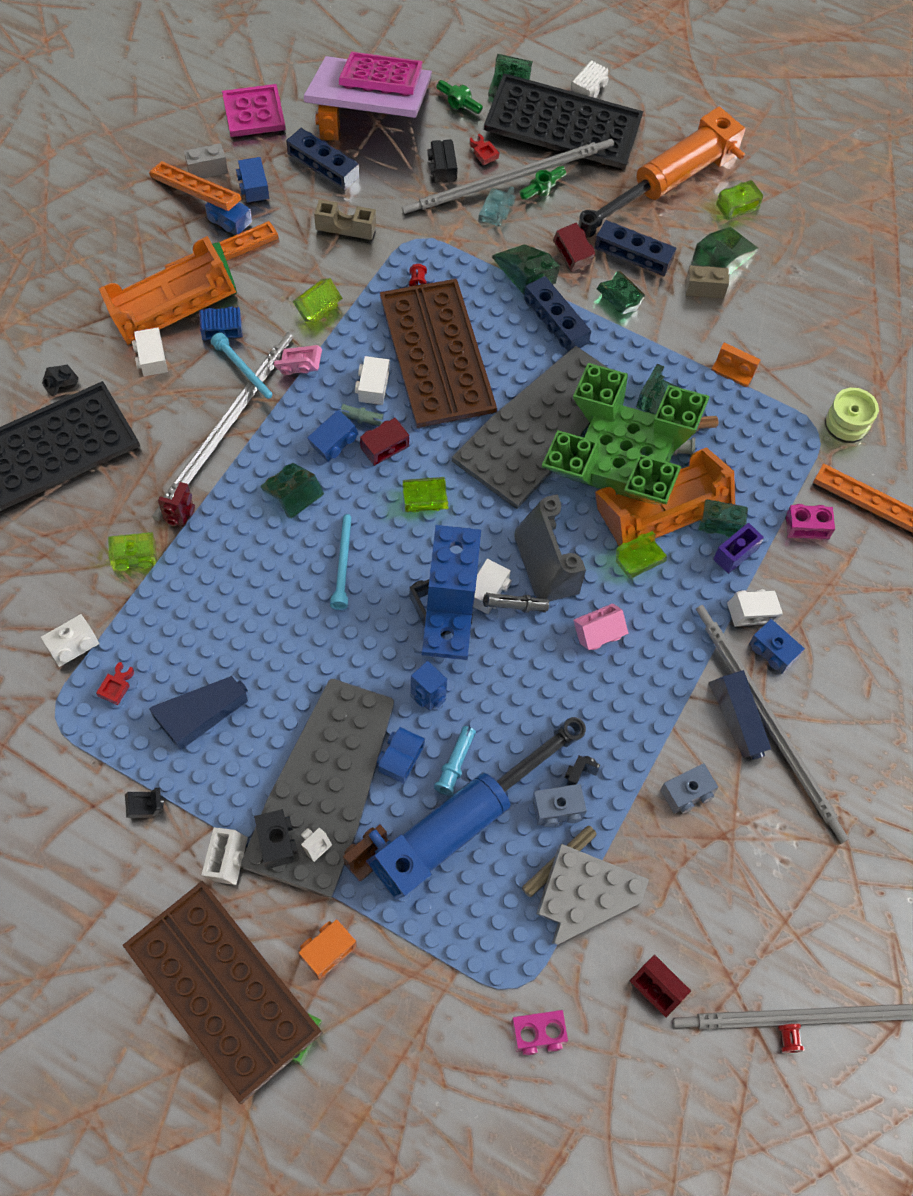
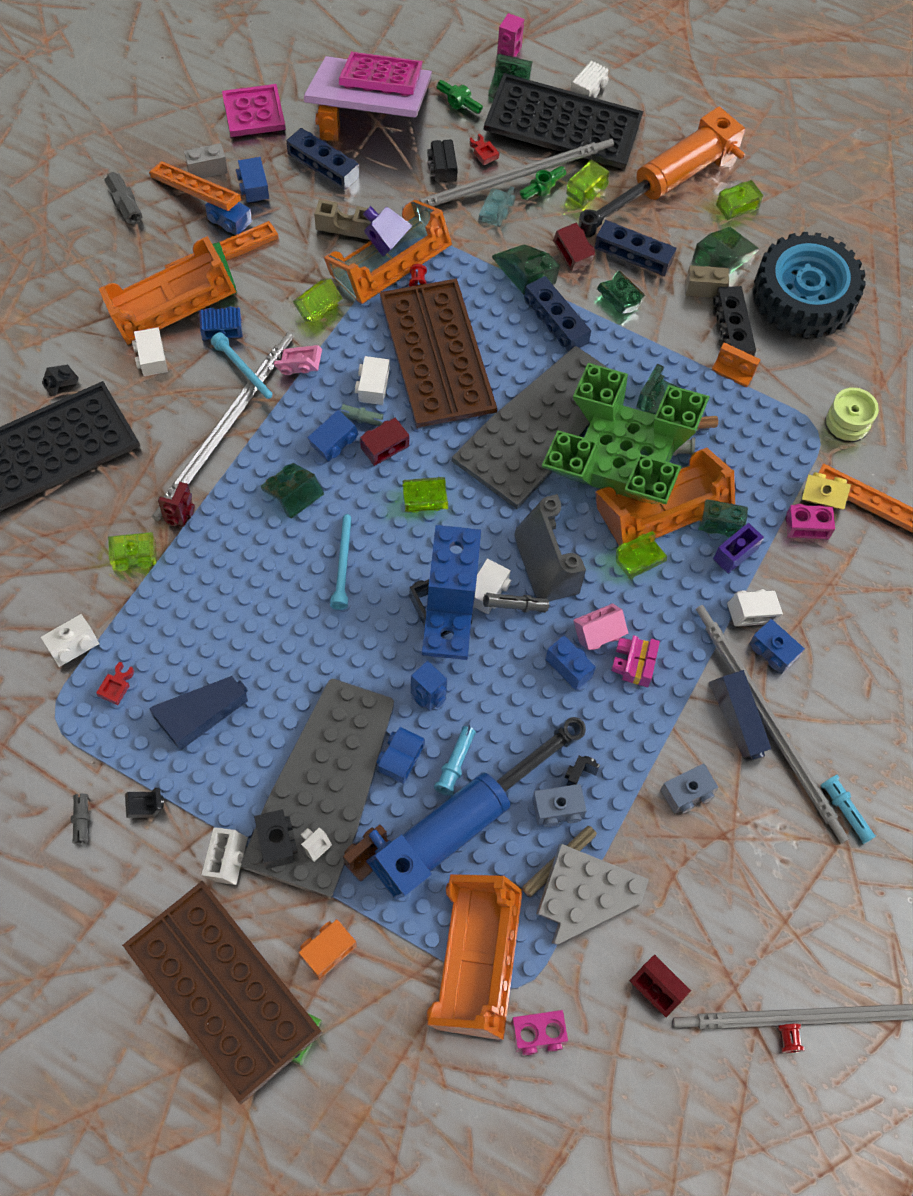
(80, 818): none -> dark grey pin
(123, 198): none -> dark grey piece
(369, 273): none -> orange windscreen
(385, 228): none -> torso
(478, 956): none -> orange windscreen
(510, 35): none -> dark pink brick
(570, 662): none -> blue brick
(588, 182): none -> clear neon green brick
(640, 660): none -> dark pink hips
(734, 318): none -> black brick
(802, 299): none -> black wheel
(826, 491): none -> light yellow brick
(842, 800): none -> medium azure pin

